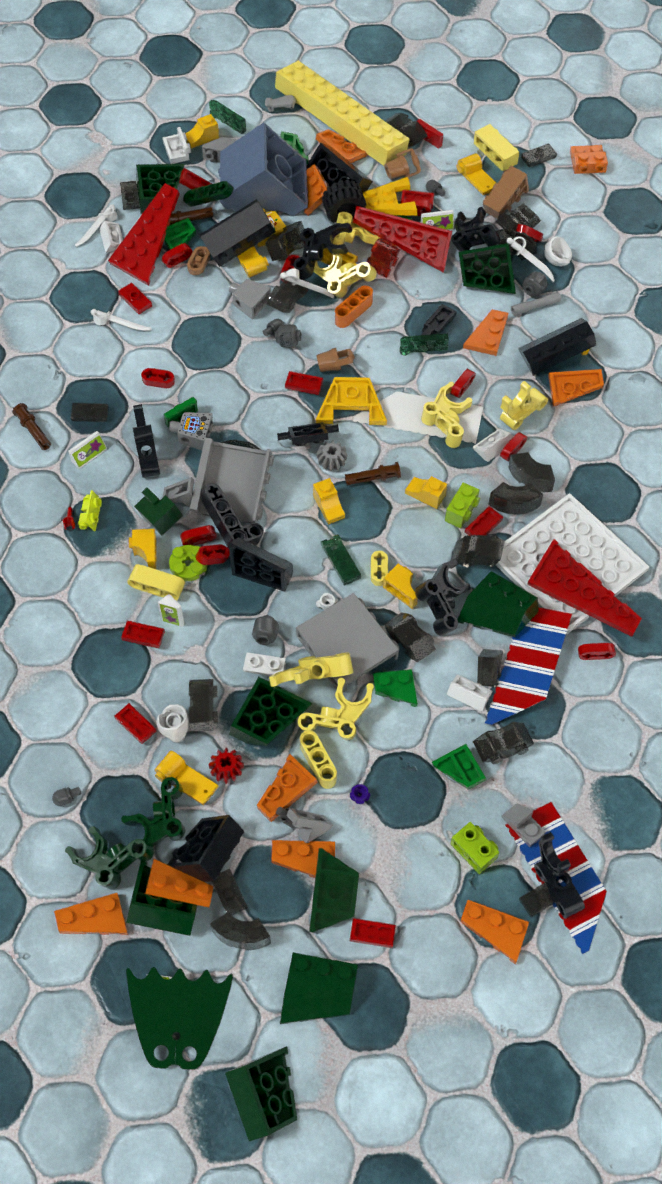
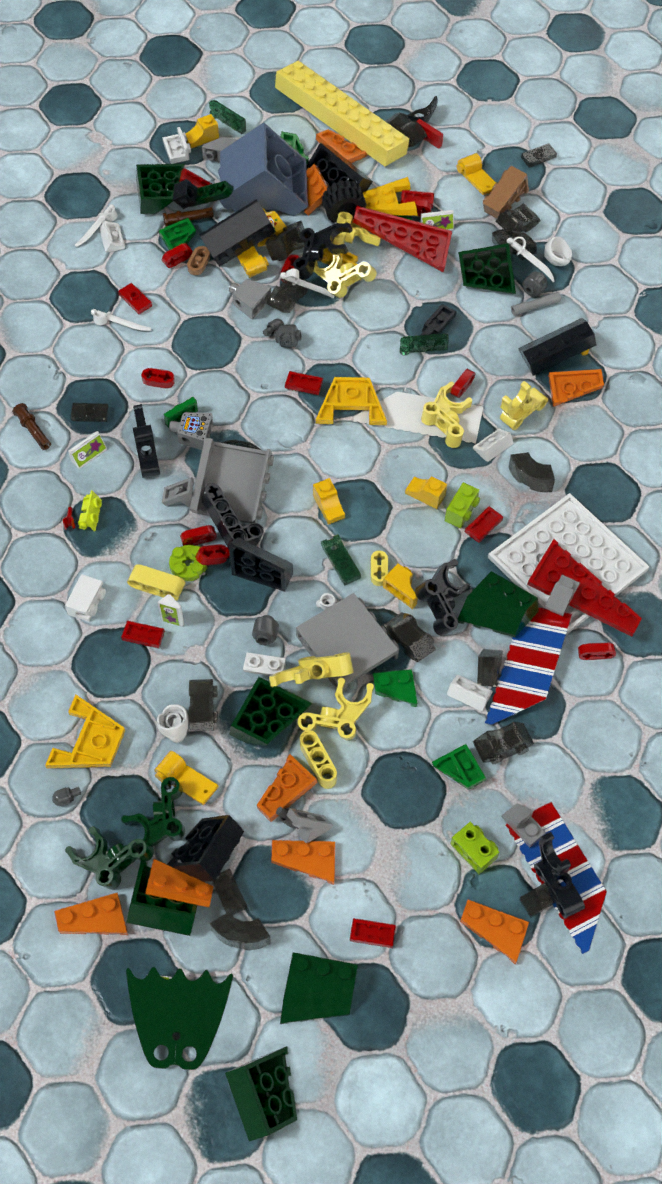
(85, 598): none -> white brick
(96, 742): none -> yellow wing
(129, 195): clear smoke plate -> none
(135, 723): red plate -> none
(144, 241): red wing -> none
(145, 545): yellow arch -> none
(158, 513): dark green plate -> none
(185, 194): none -> black brick
(228, 771): red gear -> none
(286, 101): light grey piece -> none
(308, 433): black plate -> none
(330, 359): medium nougat piece -> none
(331, 455): light grey gear -> none
(333, 892): dark green wing -> none
(353, 306): orange beam -> none
(360, 788): dark purple plate -> none
(381, 473): reddish brown pin -> none
(383, 256): clear red brick -> none
(399, 167): medium nougat piece -> none
(427, 111): none -> clear smoke piece
(434, 187): dark grey cylinder -> none
(473, 232): black piece -> none
(478, 550): clear smoke brick -> none
(488, 334): orange wing -> none
(496, 147): light yellow brick -> none
(513, 446): red beam -> none
(515, 499): clear smoke brick -> none
(534, 234): red beam -> none
(562, 595): none -> light grey slope
(588, 159): orange plate -> none

